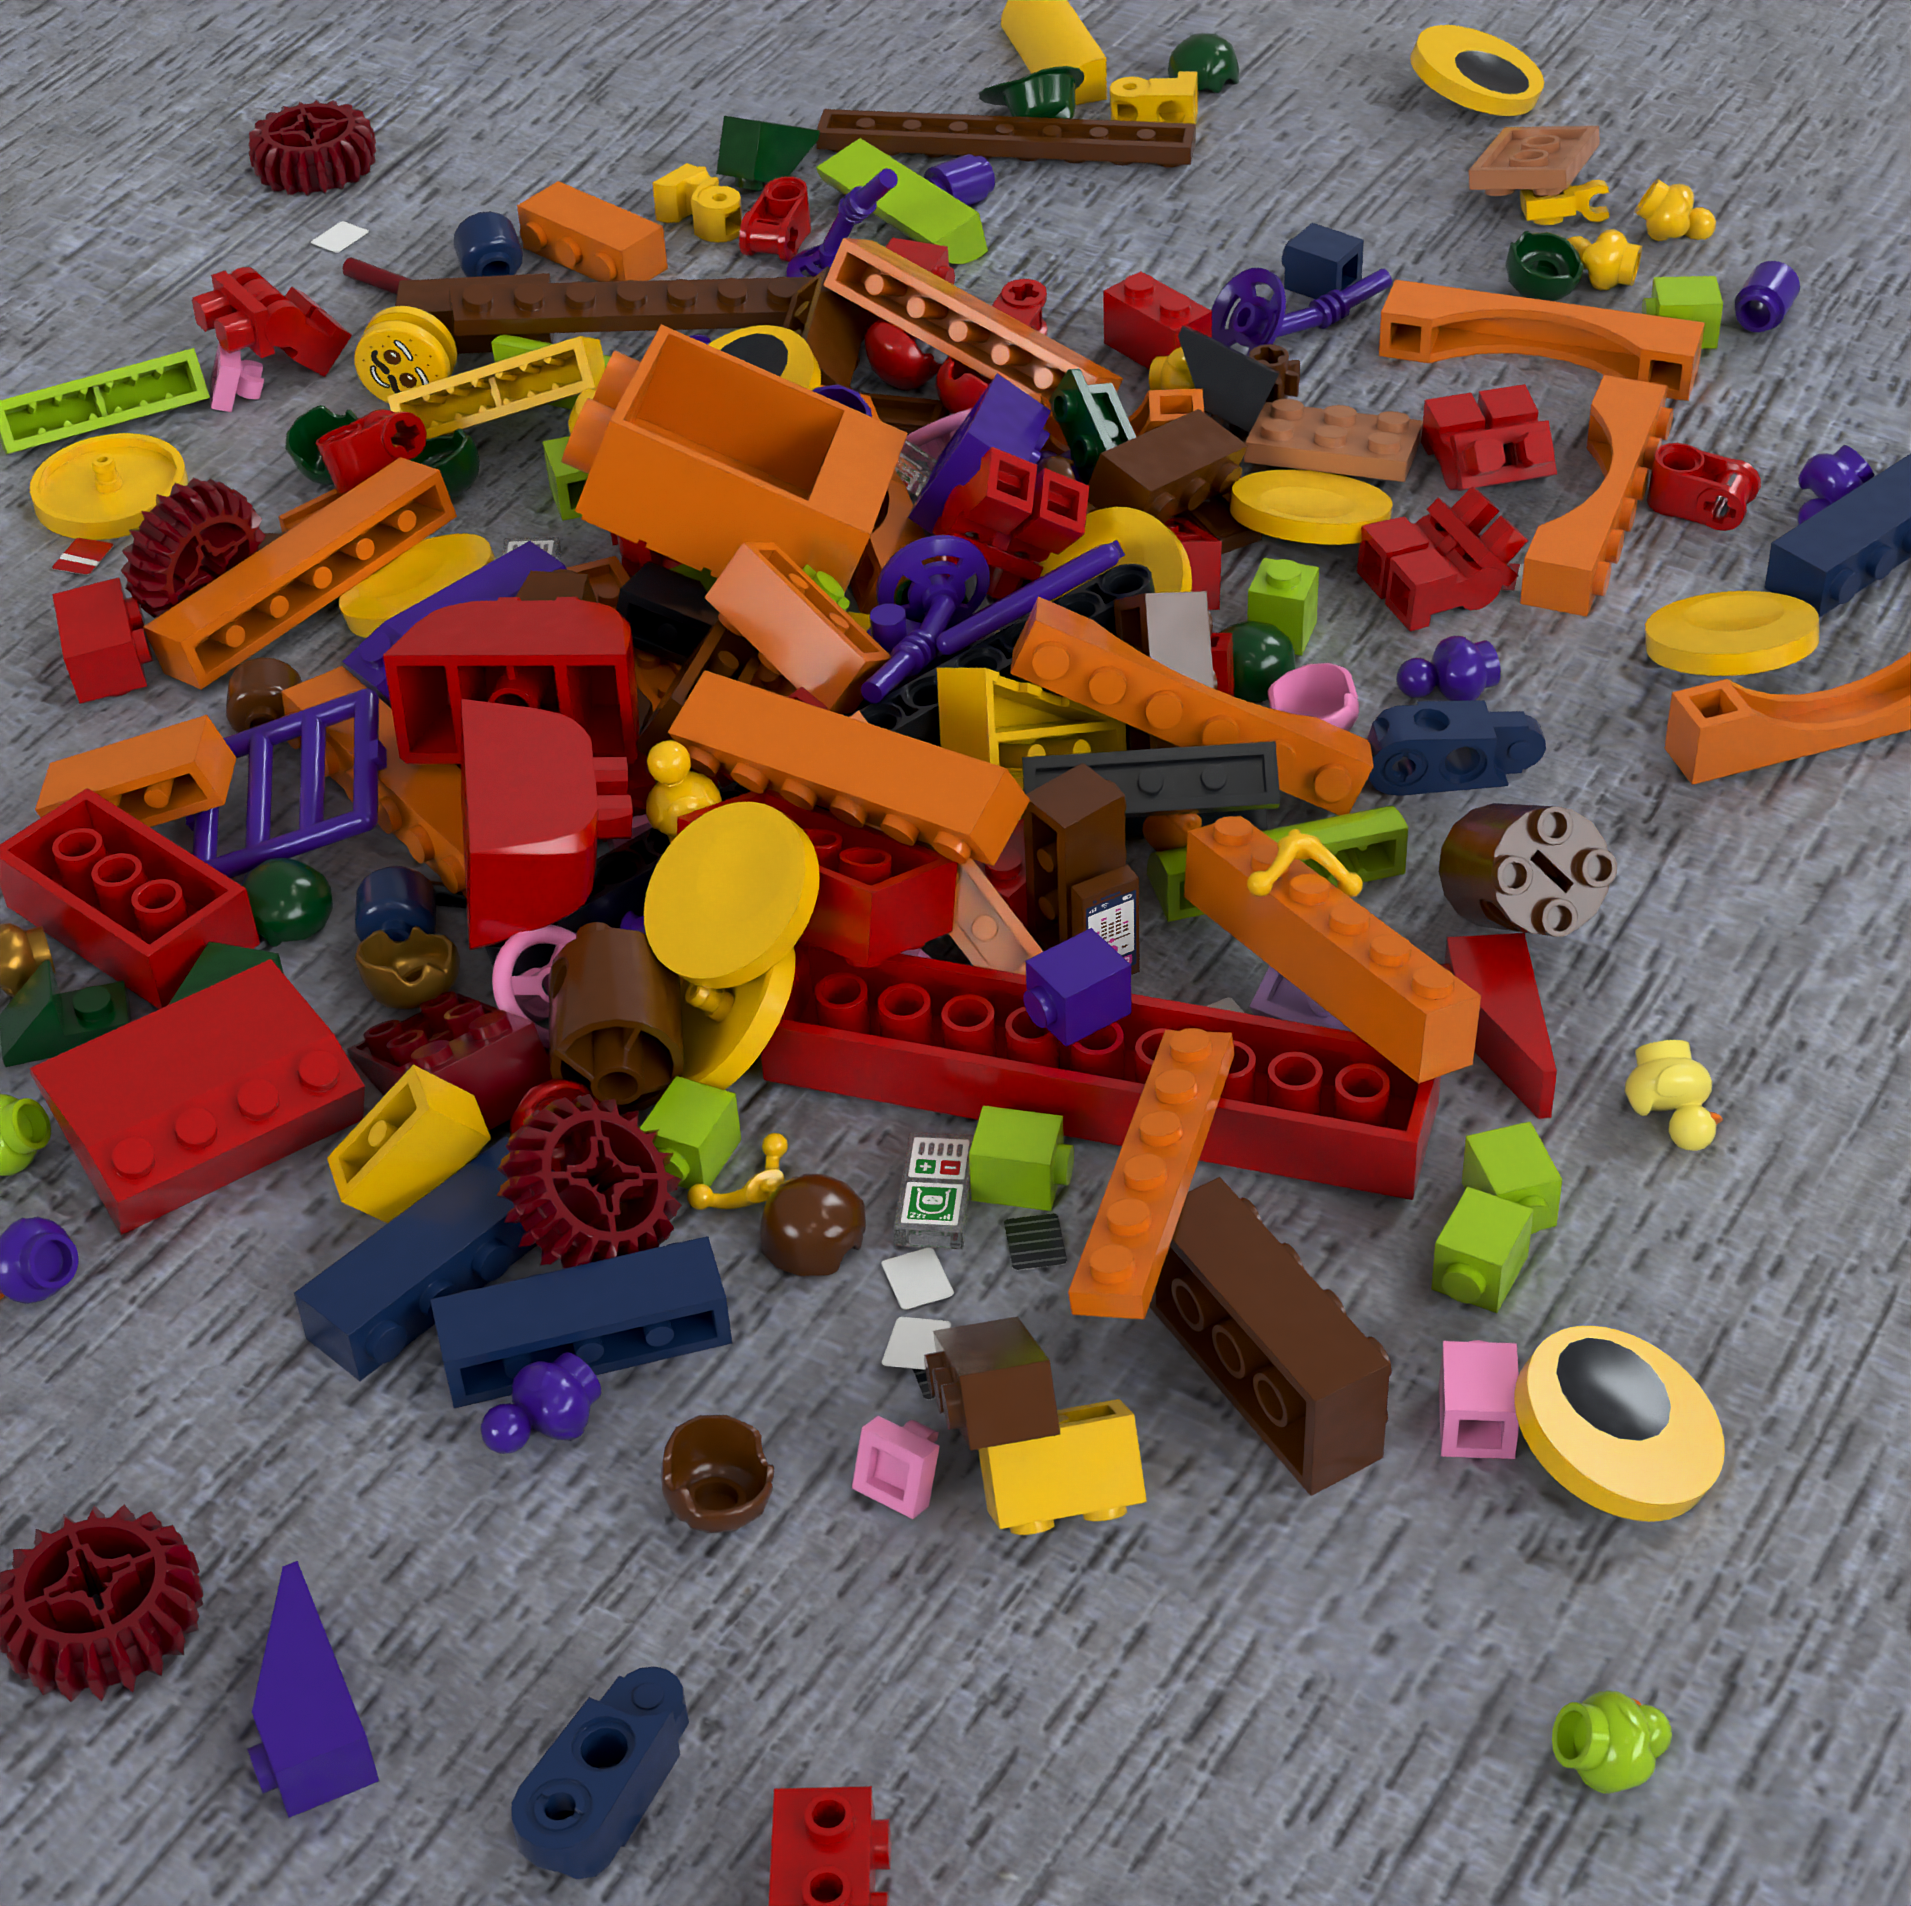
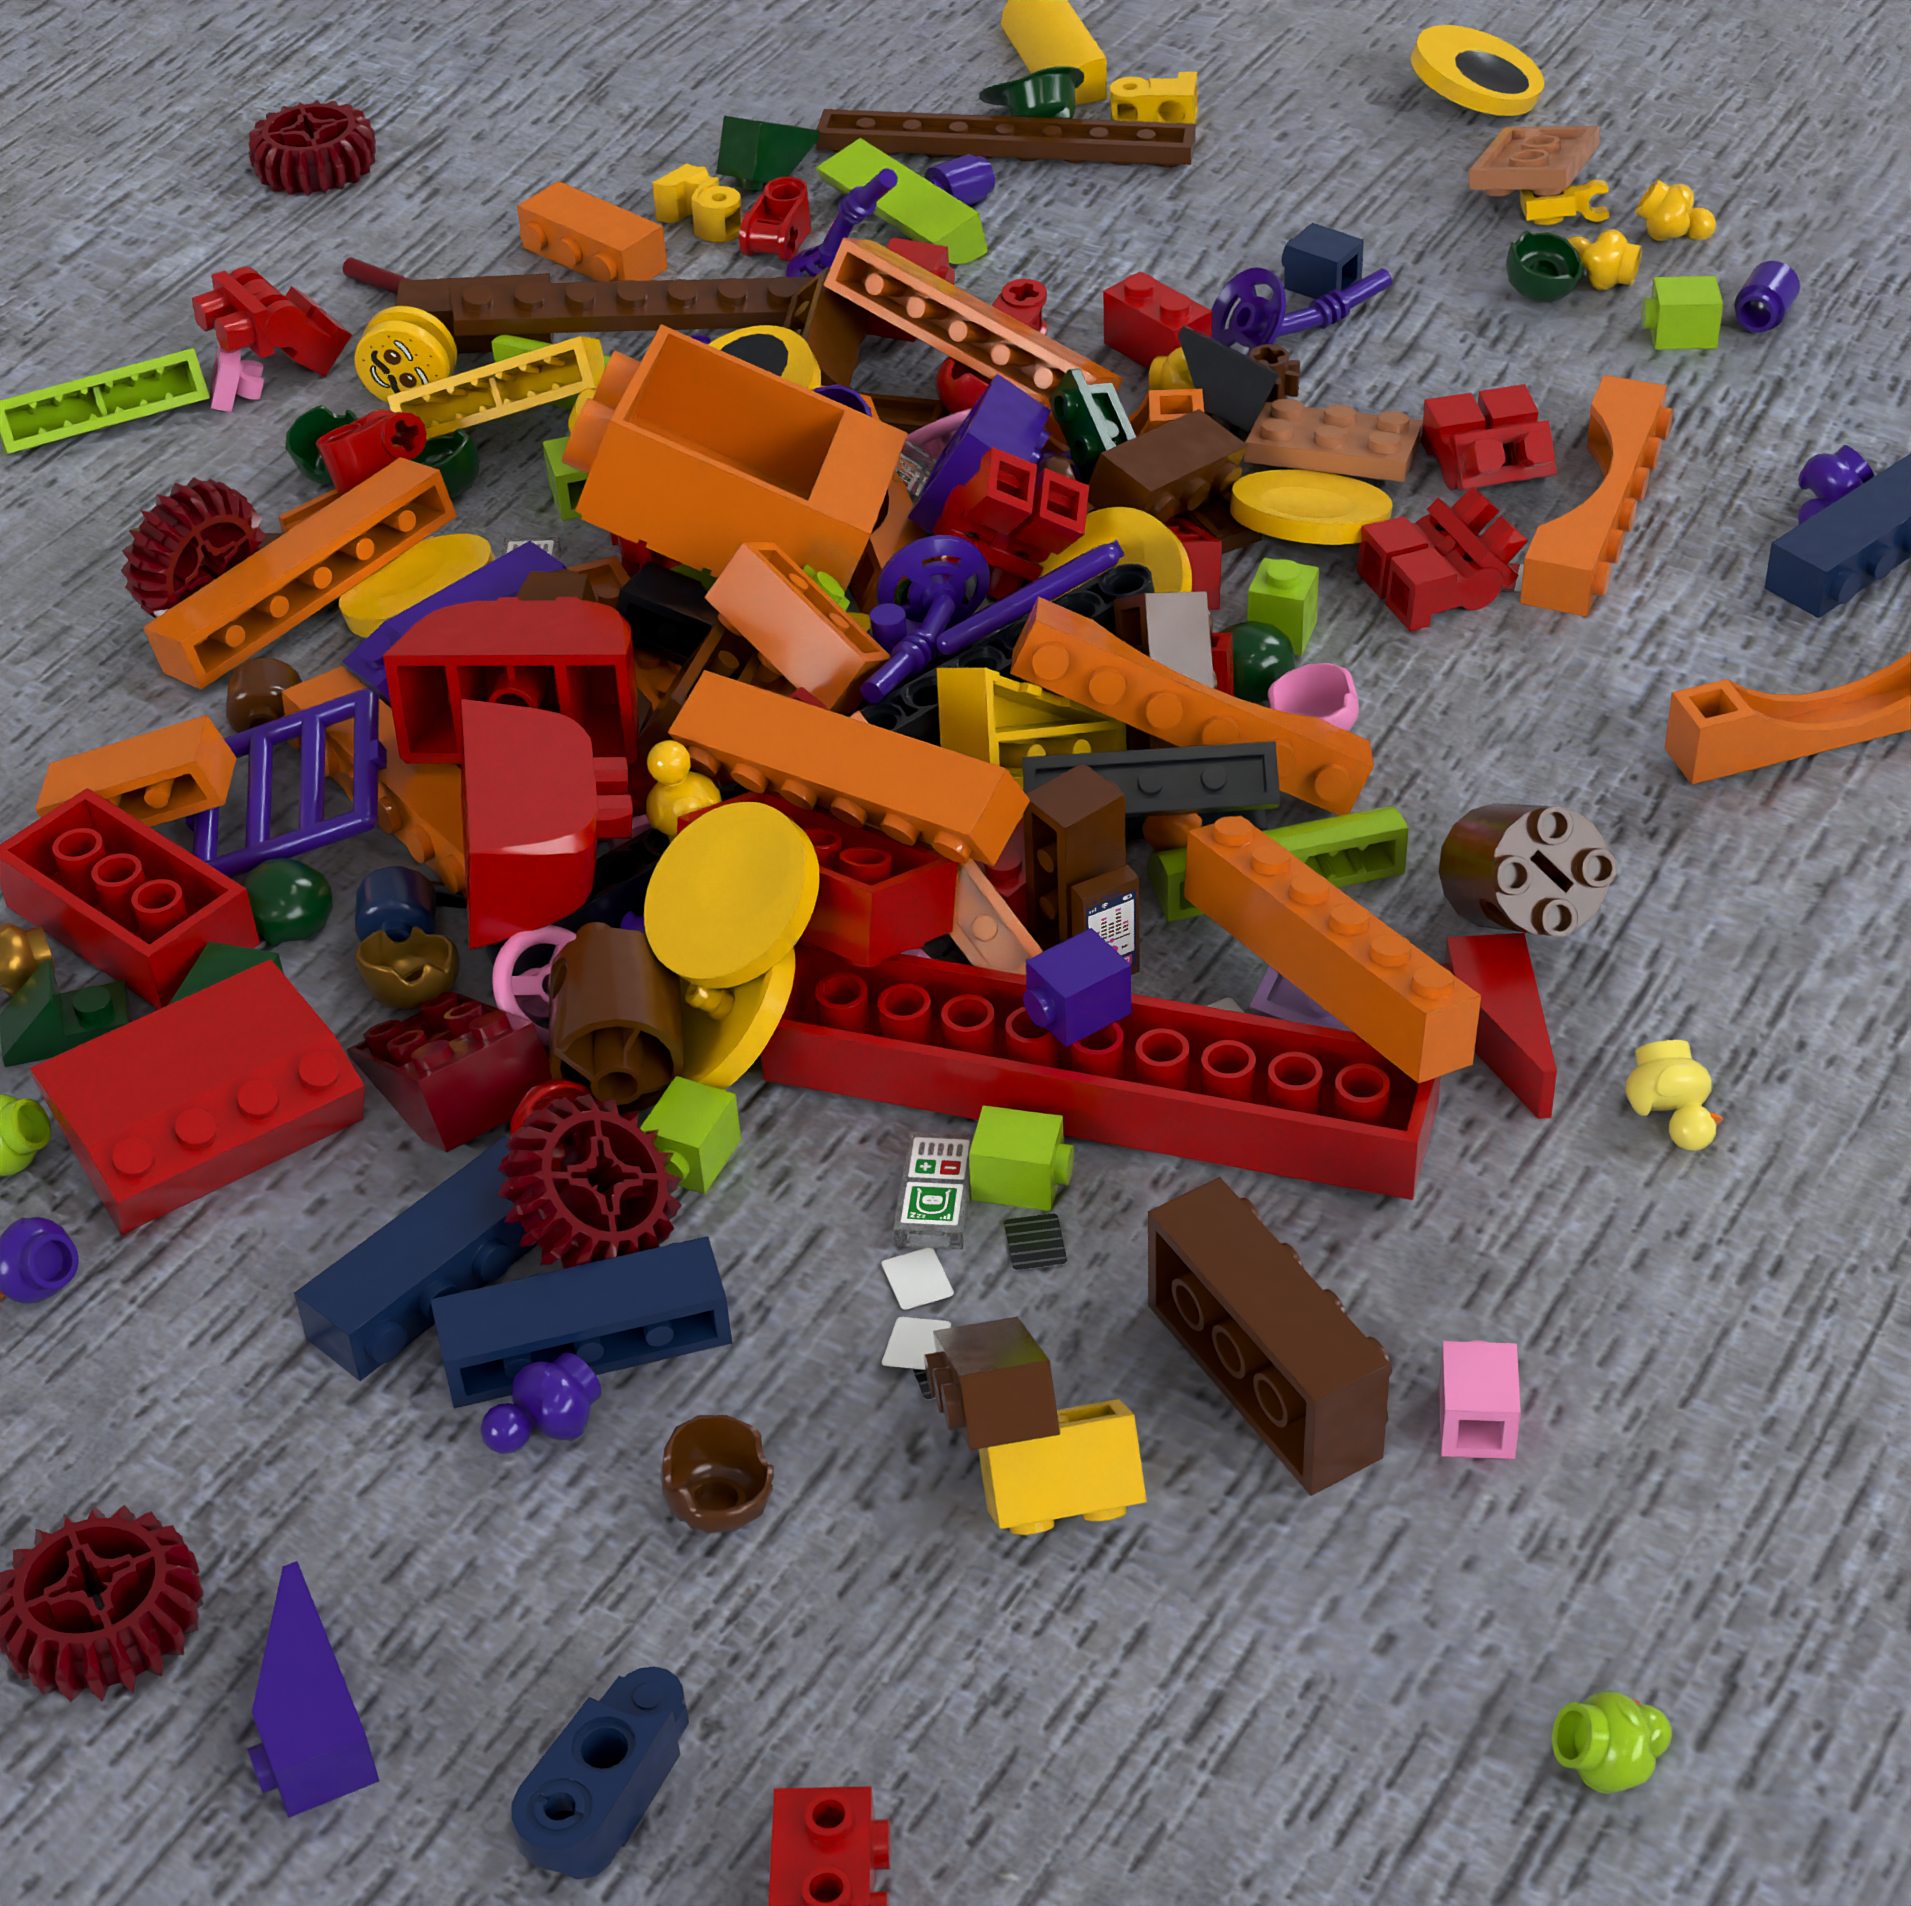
(82, 556): red sticker -> none
(102, 640): red brick -> none
(104, 484): yellow piece -> none
(339, 237): white sticker -> none
(408, 1145): yellow brick -> none
(488, 245): dark blue head -> none
(755, 1190): yellow piece -> none
(811, 1224): reddish brown hair -> none
(897, 357): red hair -> none
(897, 1465): bright pink tile -> none
(1152, 1176): orange plate -> none
(1209, 57): dark green hair -> none
(1303, 847): yellow piece -> none
(1448, 322): orange arch -> none
(1450, 747): dark blue piece -> none
(1456, 668): dark purple animal -> none
(1481, 1249): lime brick -> none
(1514, 1167): lime brick -> none
(1619, 1423): yellow piece -> none
(1696, 486): red piece -> none
(1732, 633): yellow piece -> none

